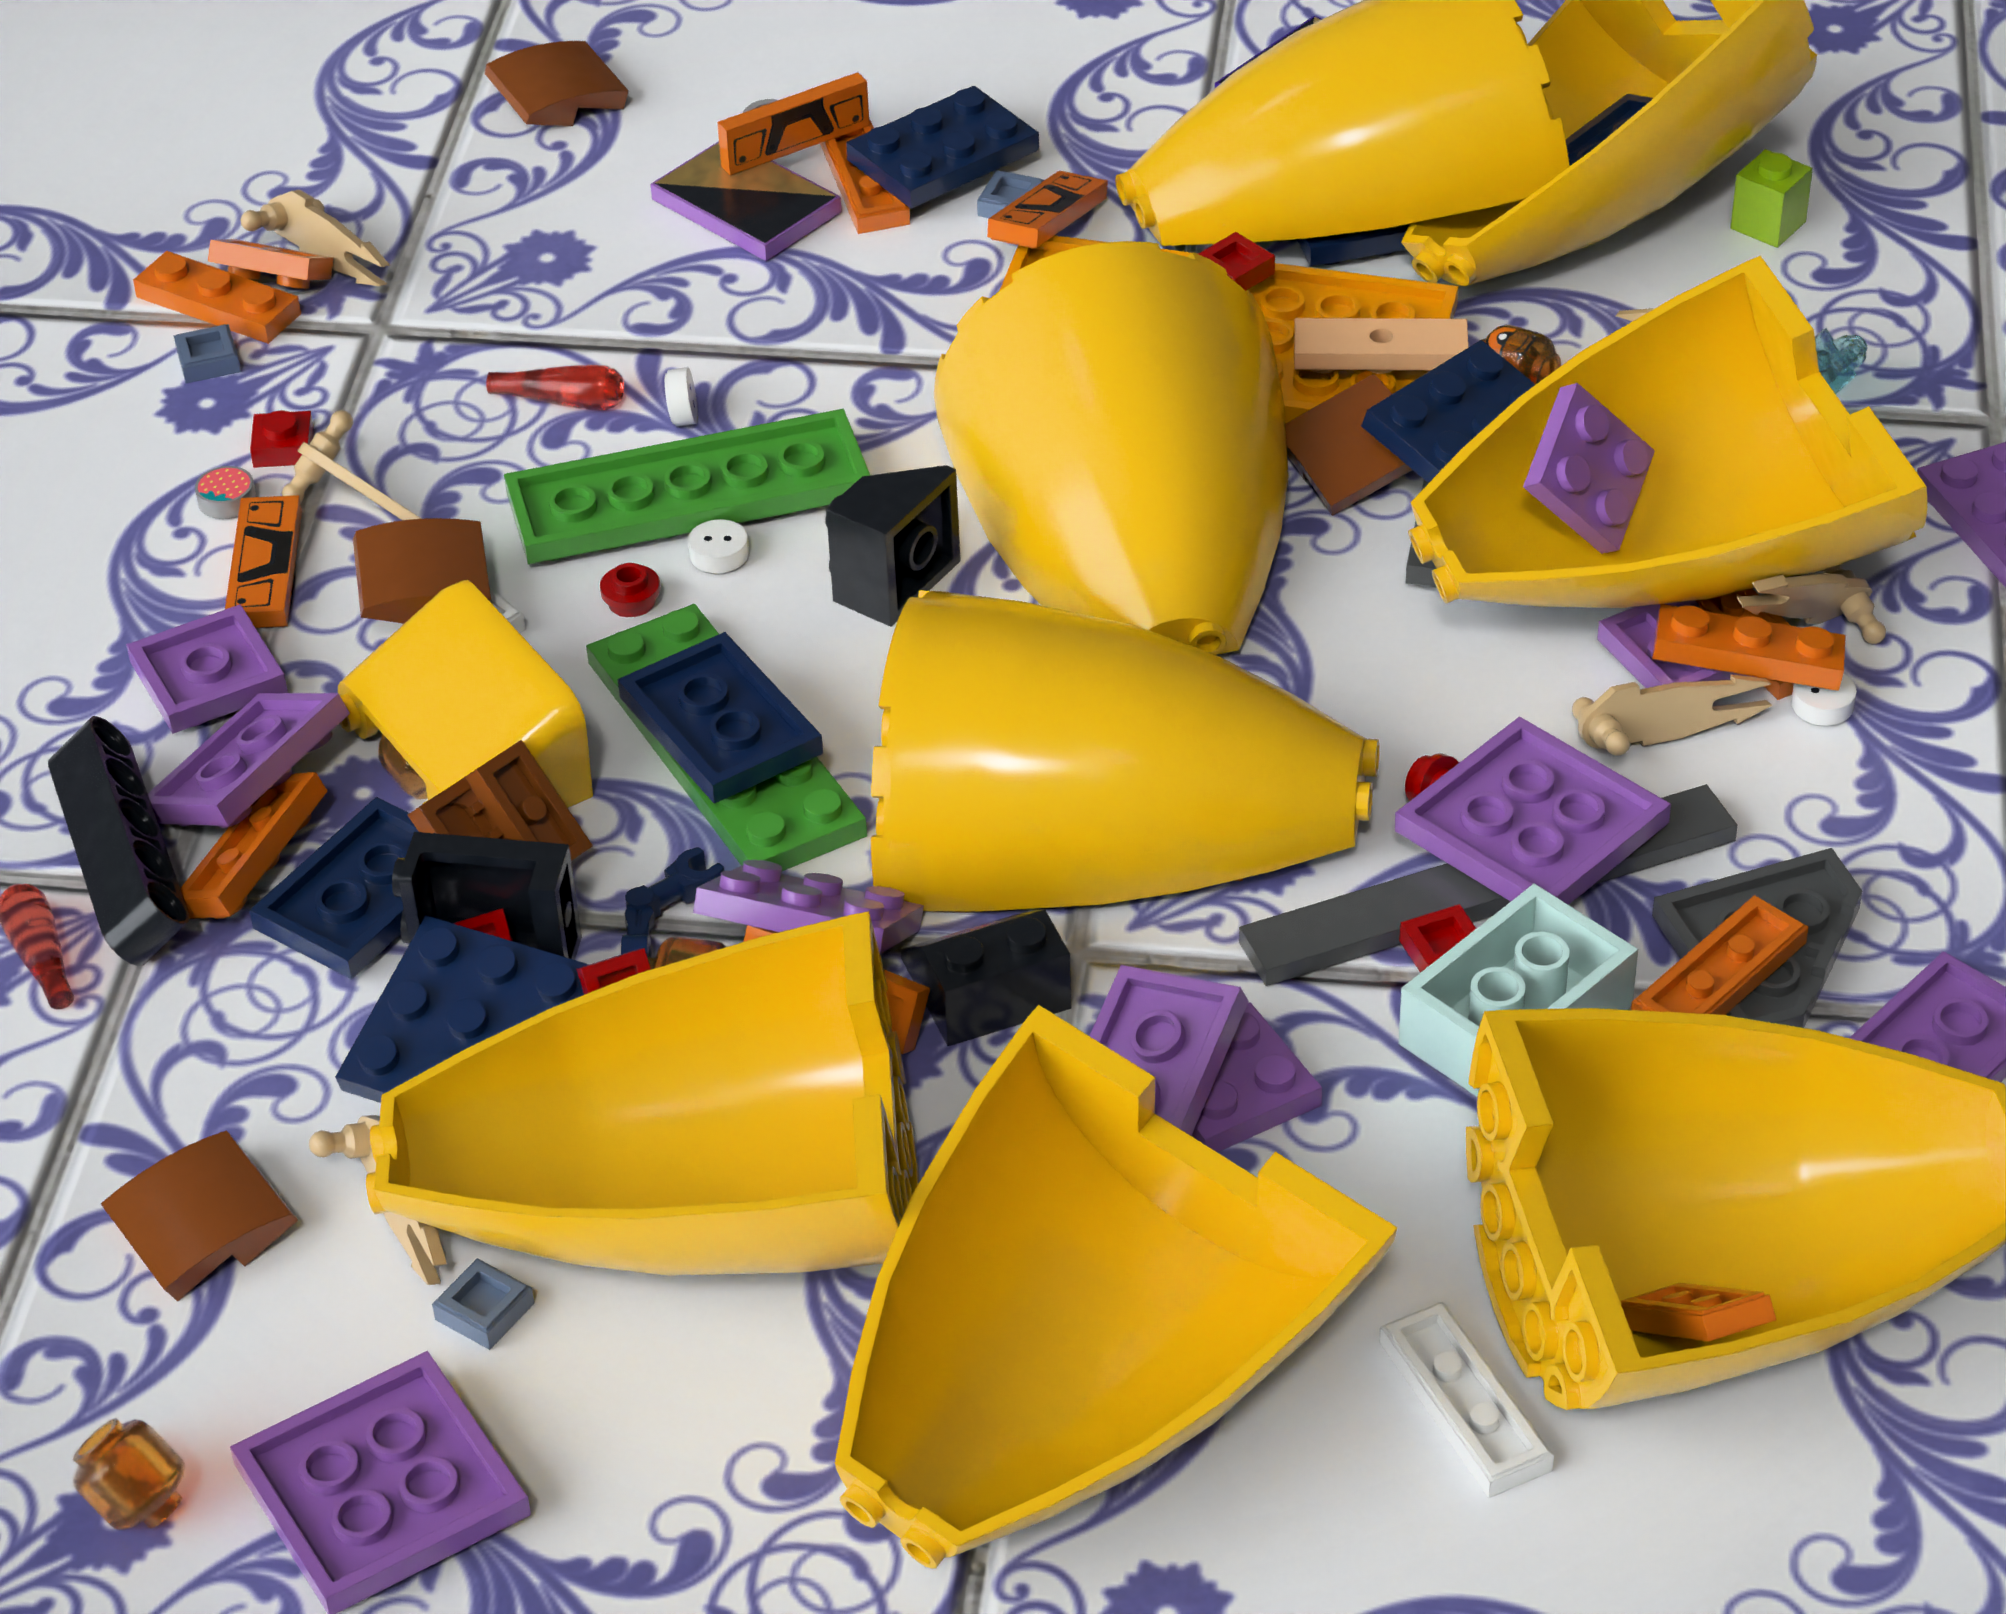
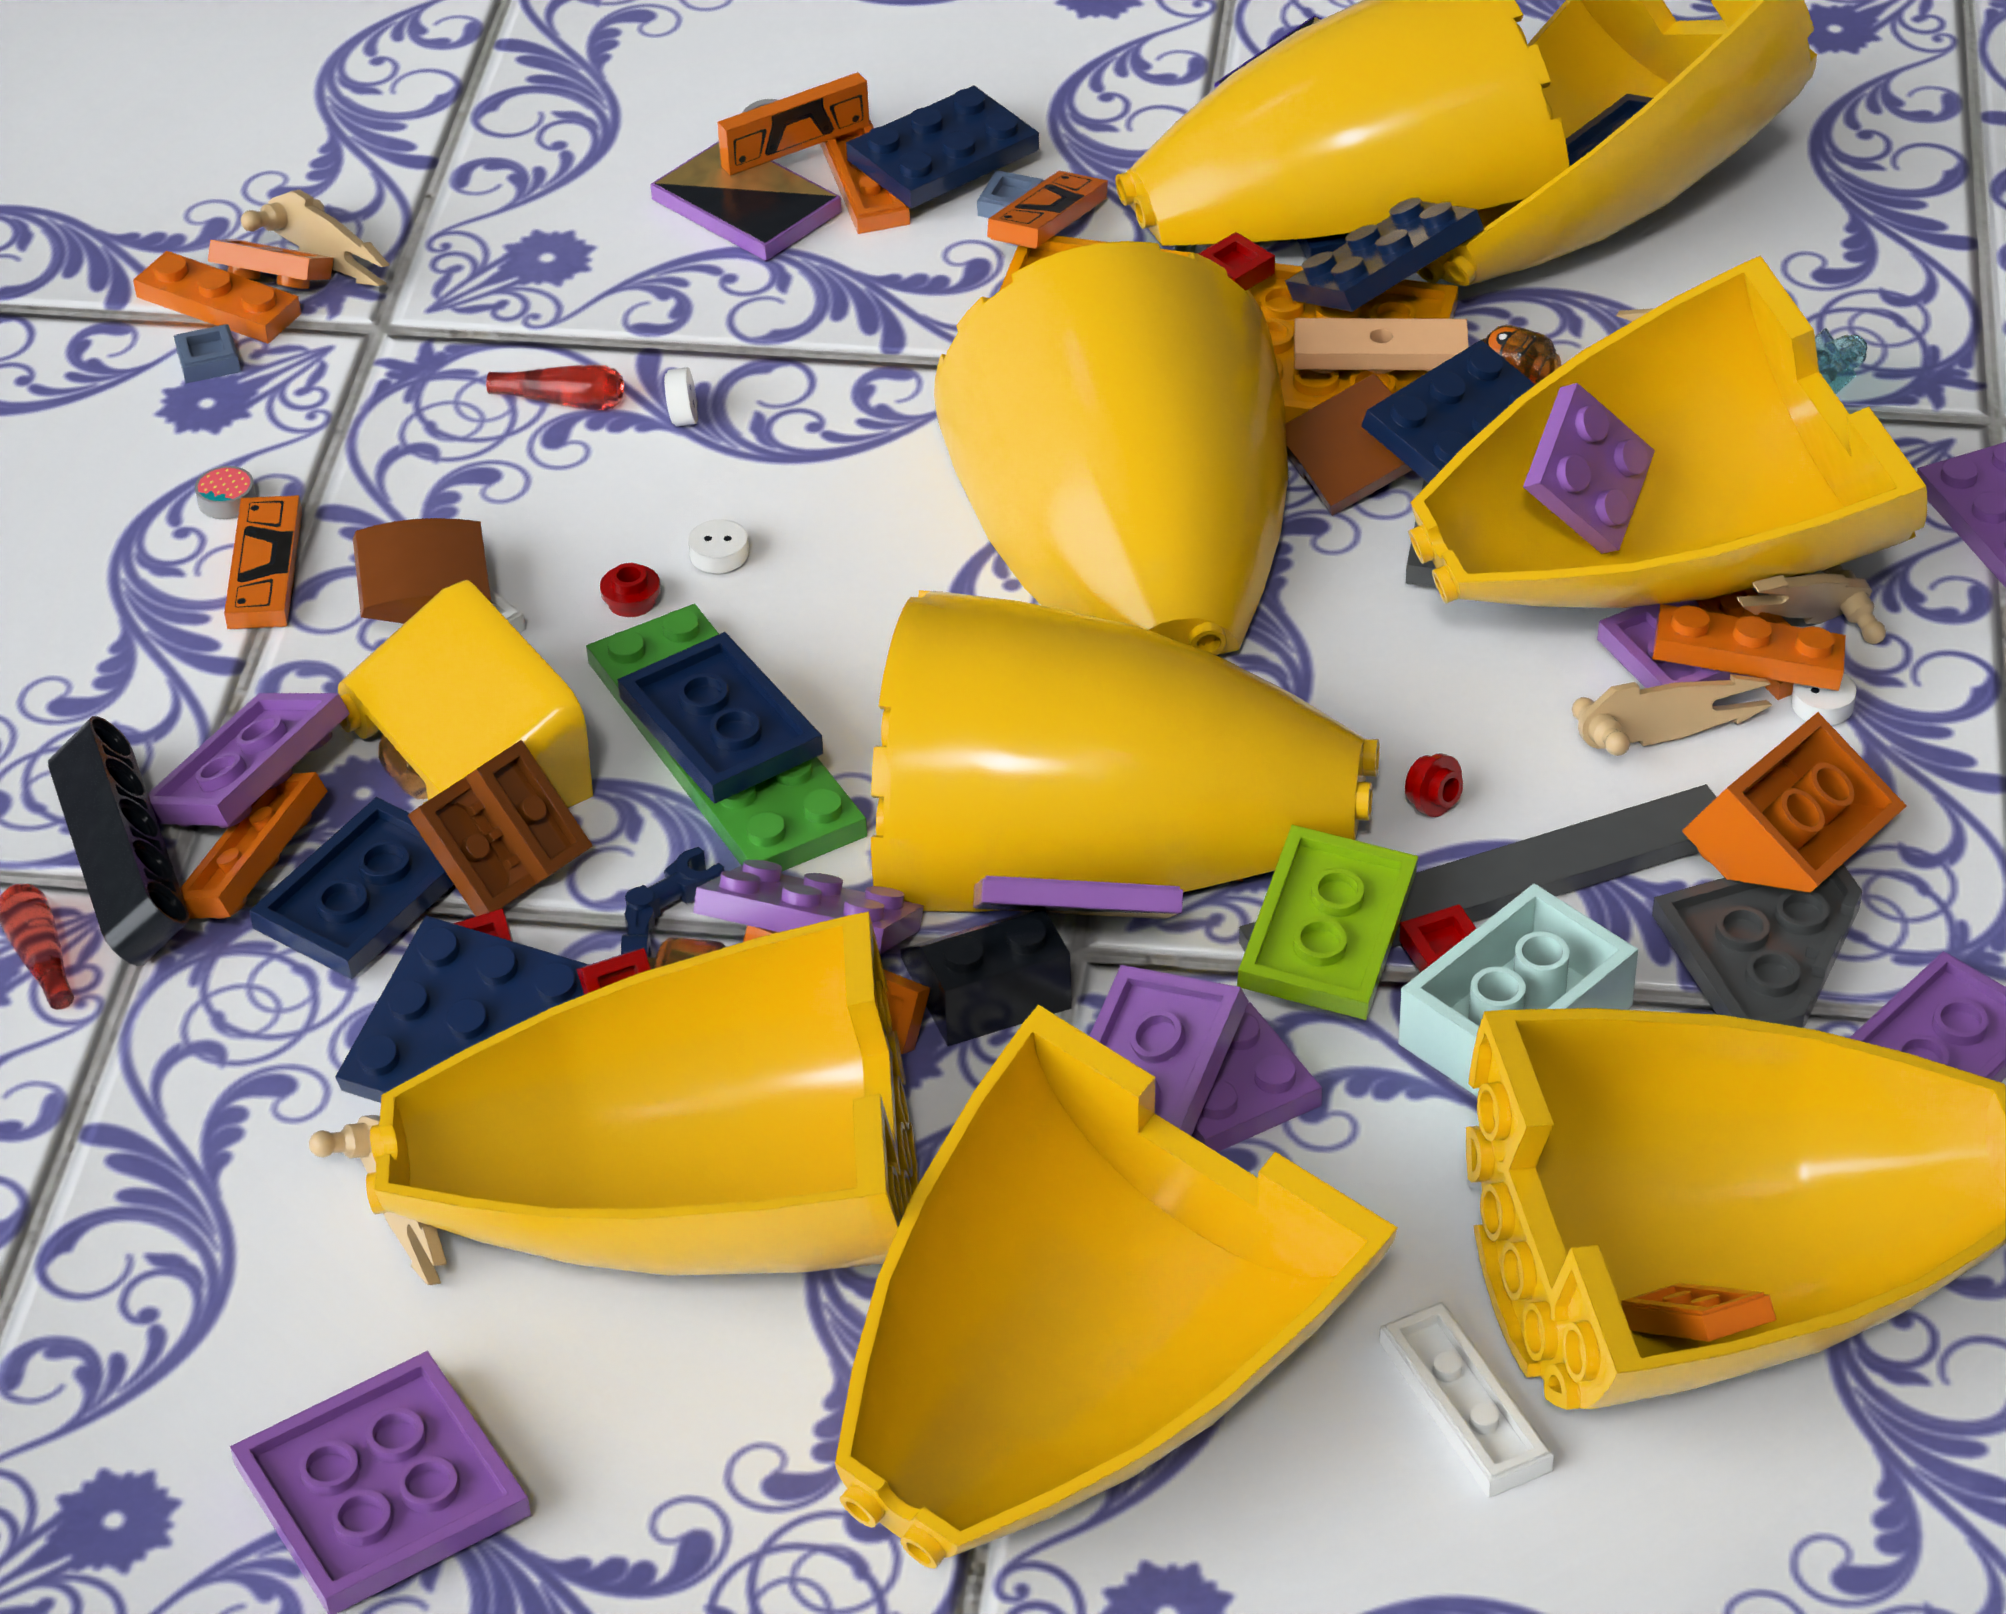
(129, 1474): clear orange head -> none
(198, 1212): dark orange slope -> none
(206, 668): medium lavender plate -> none
(279, 436): red plate -> none
(319, 458): tan piece -> none
(477, 875): black panel -> none
(483, 1303): sand blue tile -> none
(555, 80): dark orange slope -> none
(683, 483): bright green plate -> none
(892, 539): black slope -> none
(1078, 897): none -> medium lavender tile
(1328, 922): none -> lime plate
(1383, 254): none -> dark blue plate
(1531, 815): medium lavender plate -> none
(1727, 962): orange tile -> none
(1771, 198): lime brick -> none
(1795, 812): none -> orange slope

